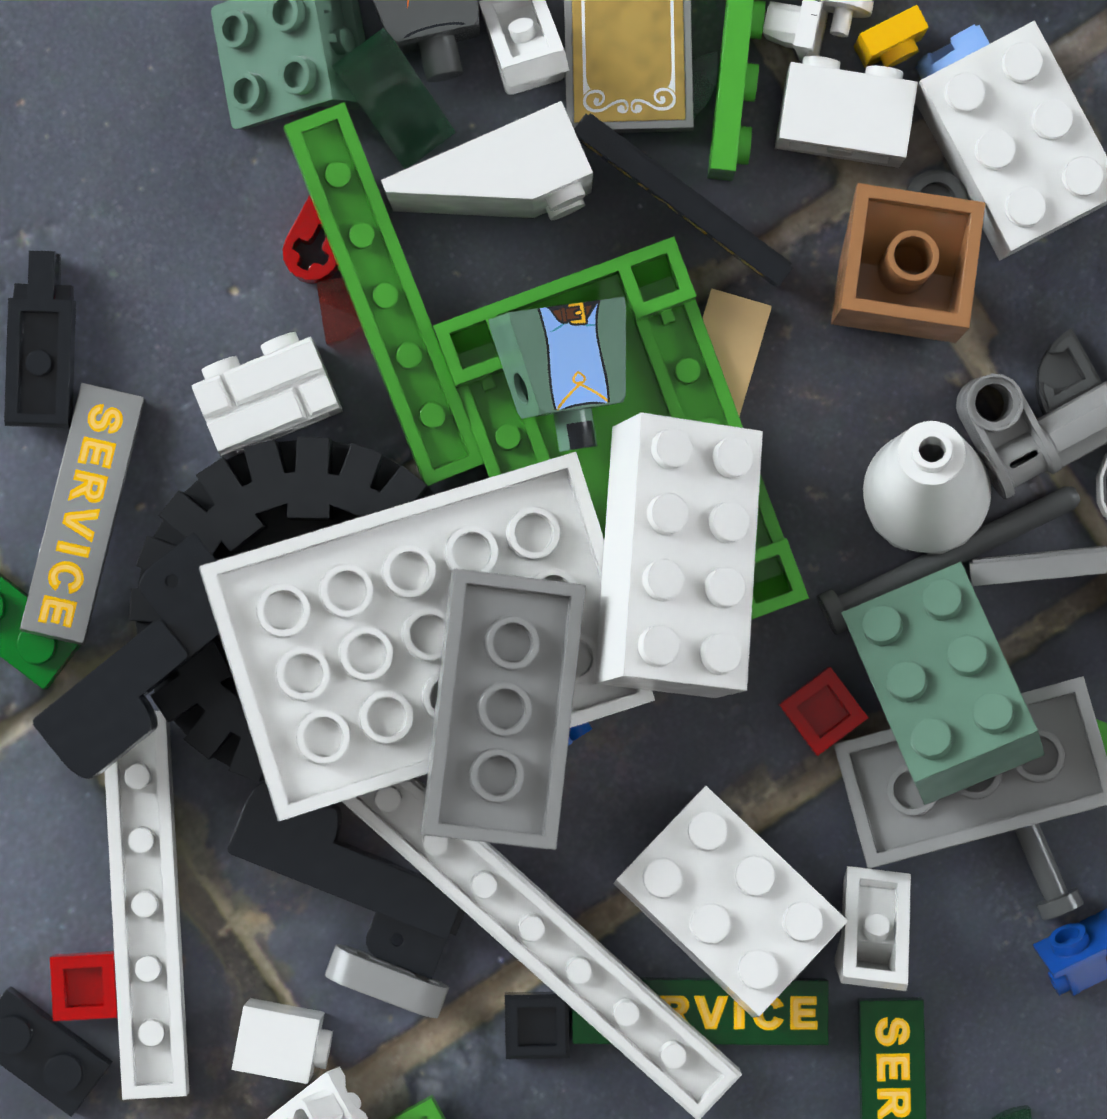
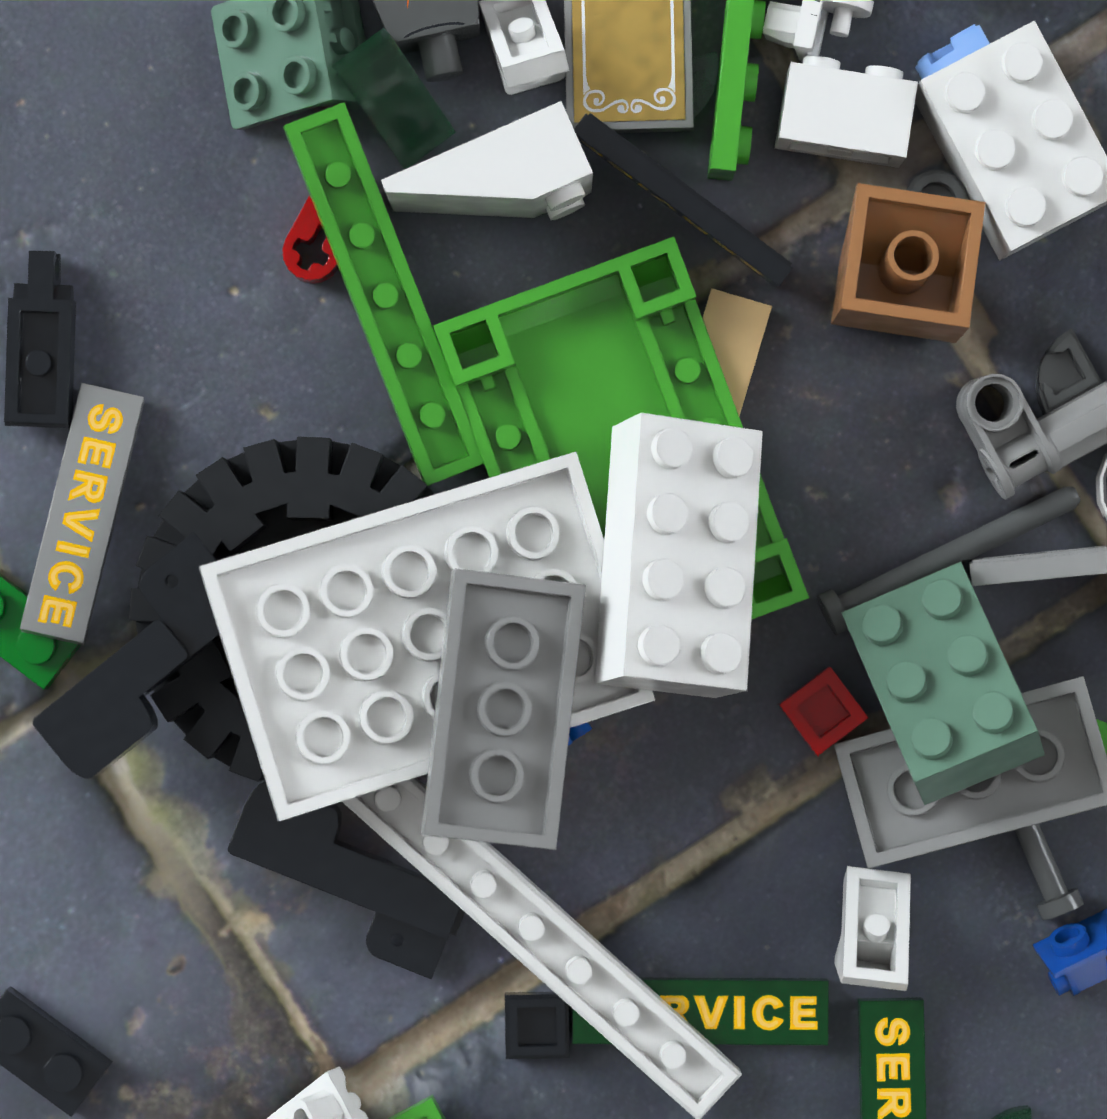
(83, 986): red plate -> none
(147, 920): white plate -> none
(265, 395): white brick -> none
(281, 1041): white brick -> none
(337, 311): clear red tile -> none
(386, 981): light grey beam -> none
(565, 363): torso -> none
(730, 902): white brick -> none
(892, 39): yellow plate -> none
(927, 489): white cone -> none

